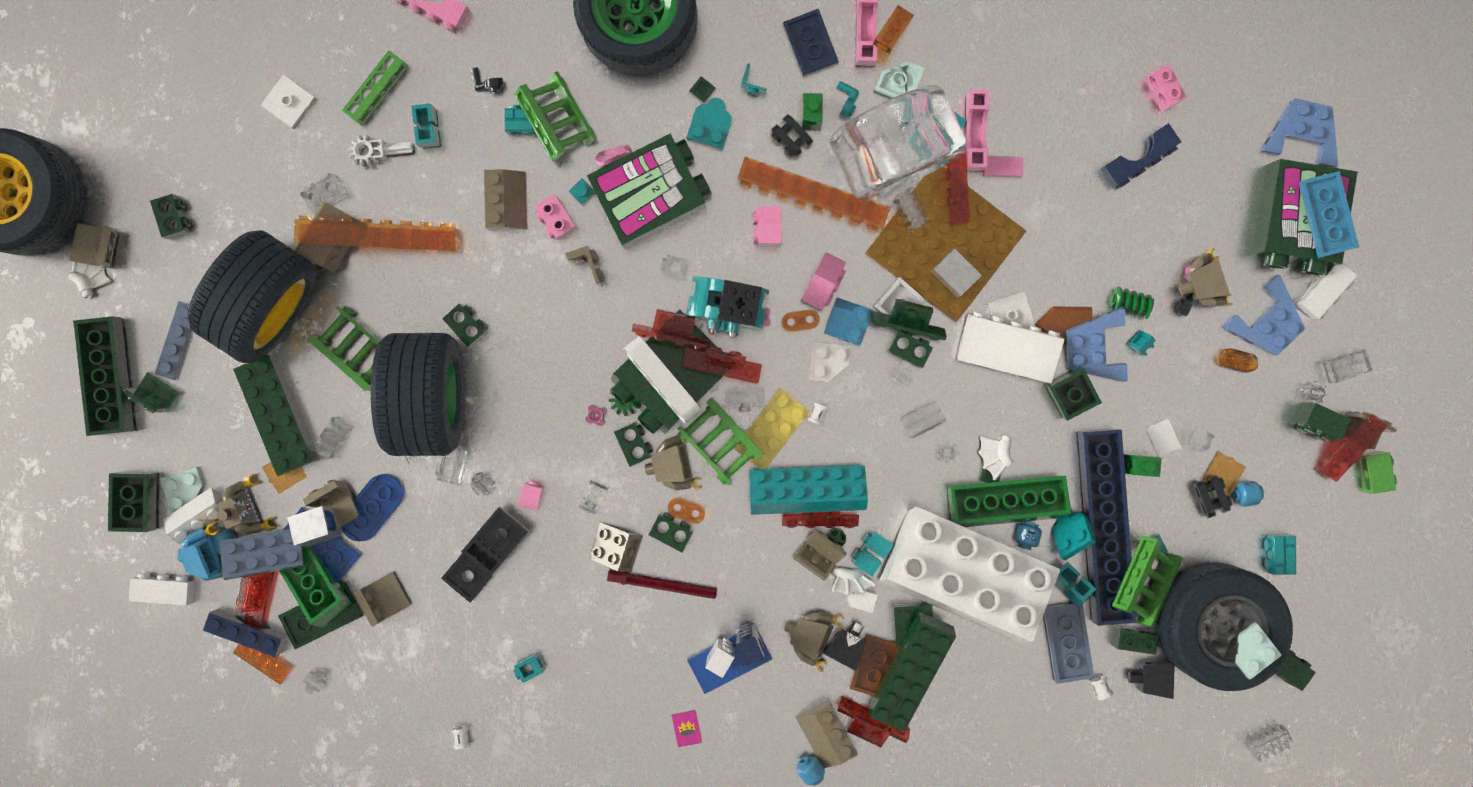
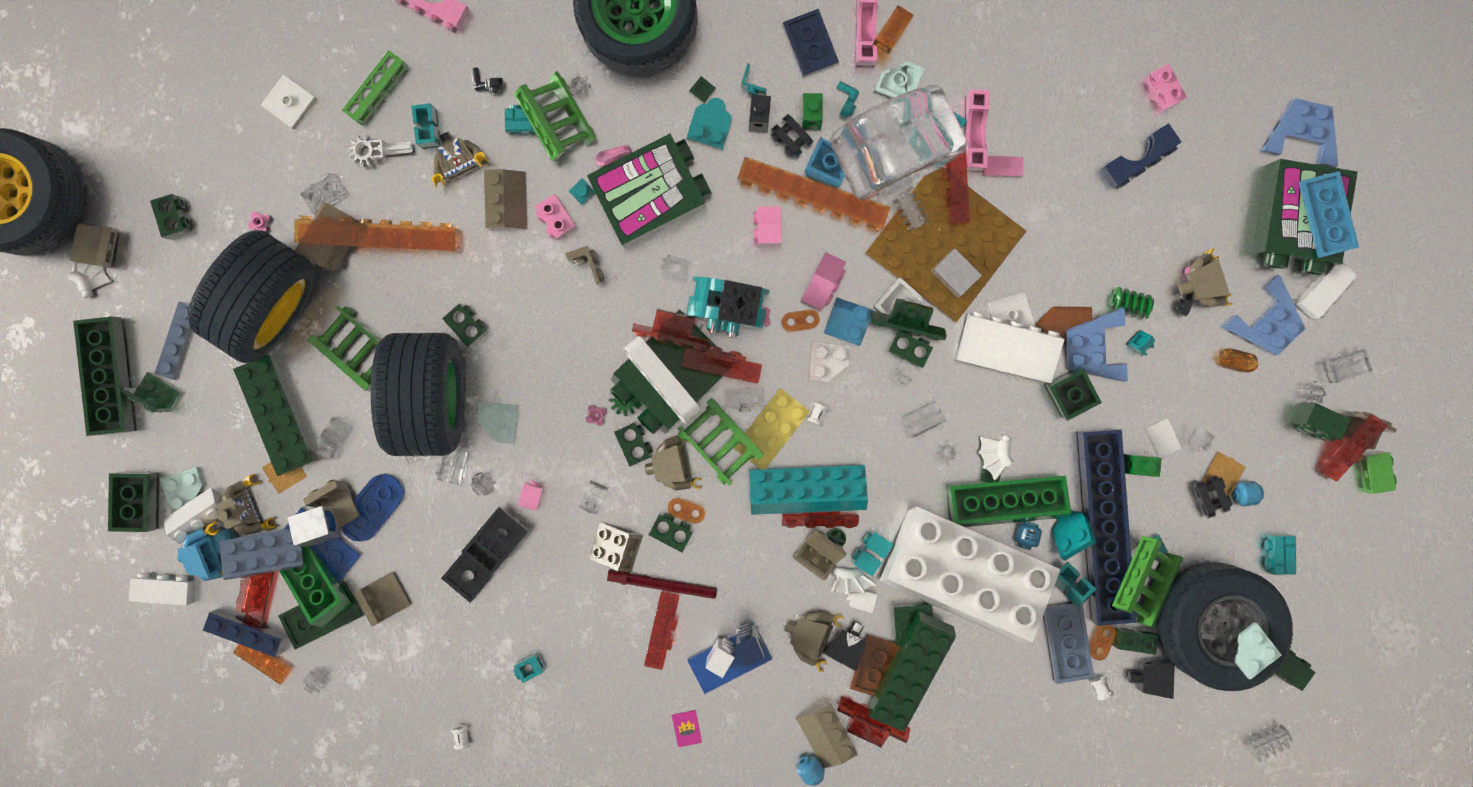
(263, 221): none -> bright pink plate
(455, 158): none -> torso
(498, 421): none -> light aqua plate
(583, 89): none -> clear gear
(661, 630): none -> clear red bracket
(759, 113): none -> black torso
(824, 165): none -> dark azure slope
(1100, 641): none -> clear orange plate

